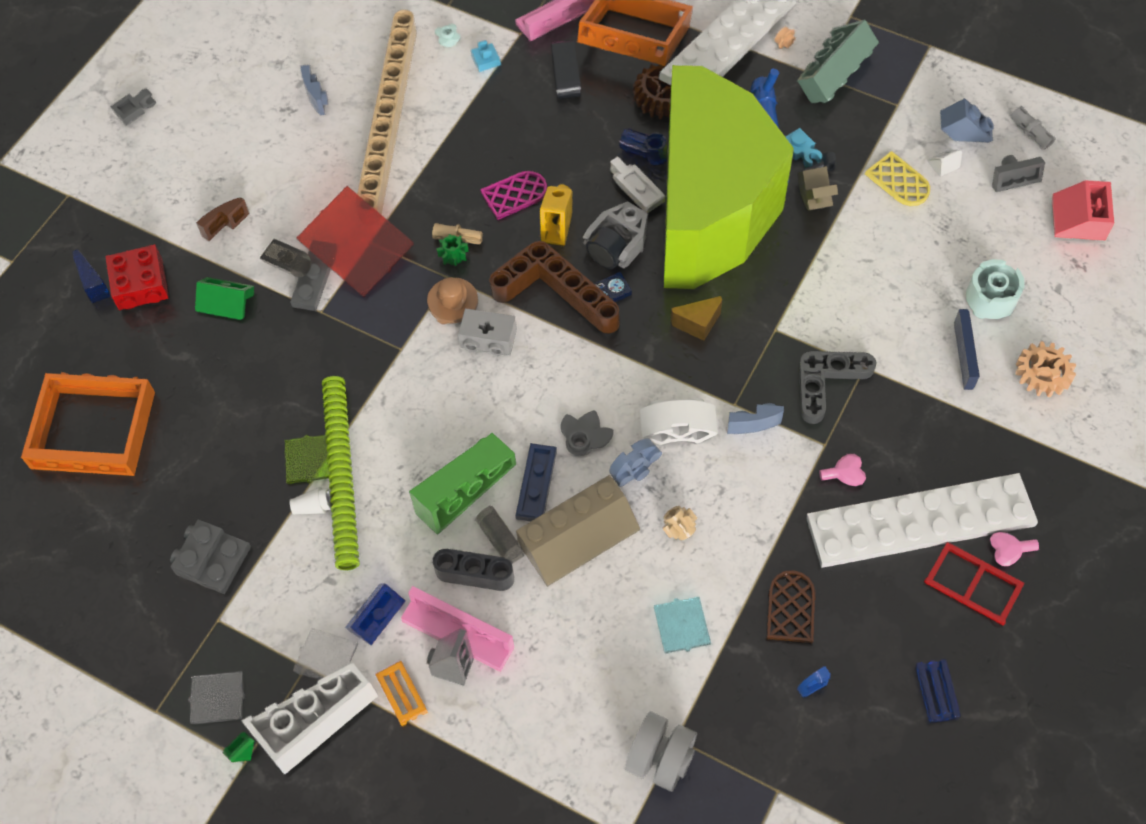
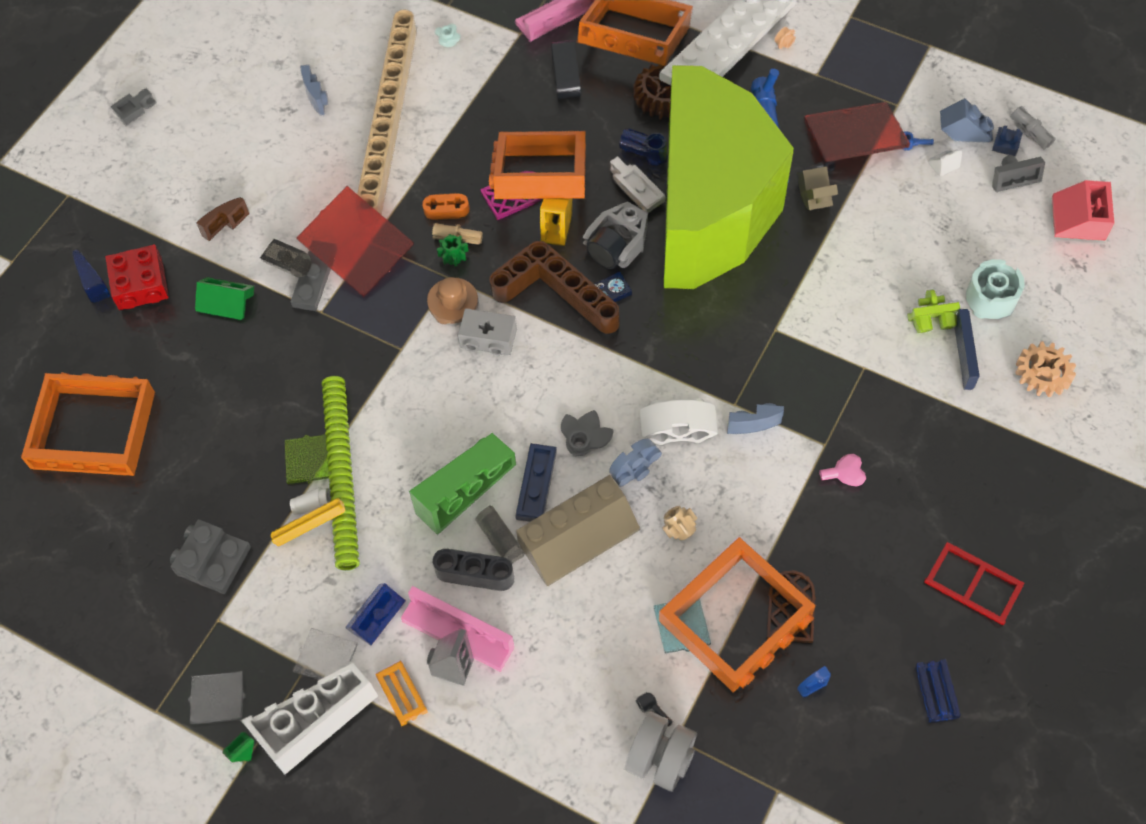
(308, 522): none -> yellow axle
(445, 206): none -> orange beam
(485, 56): medium azure tile -> none
(538, 185): none -> orange window
(648, 701): none -> black hand
(697, 317): pearl gold slope -> none
(762, 657): none -> orange window
(803, 148): medium azure plate -> none
(818, 374): dark grey beam -> none
(838, 59): sand green wedge -> none
(856, 131): none -> clear red piece
(901, 163): light yellow window -> none
(915, 141): none -> blue hand
(920, 520): white plate -> none
(923, 315): none -> lime hips
(1007, 141): none -> dark blue tile
(1010, 548): bright pink rock -> none

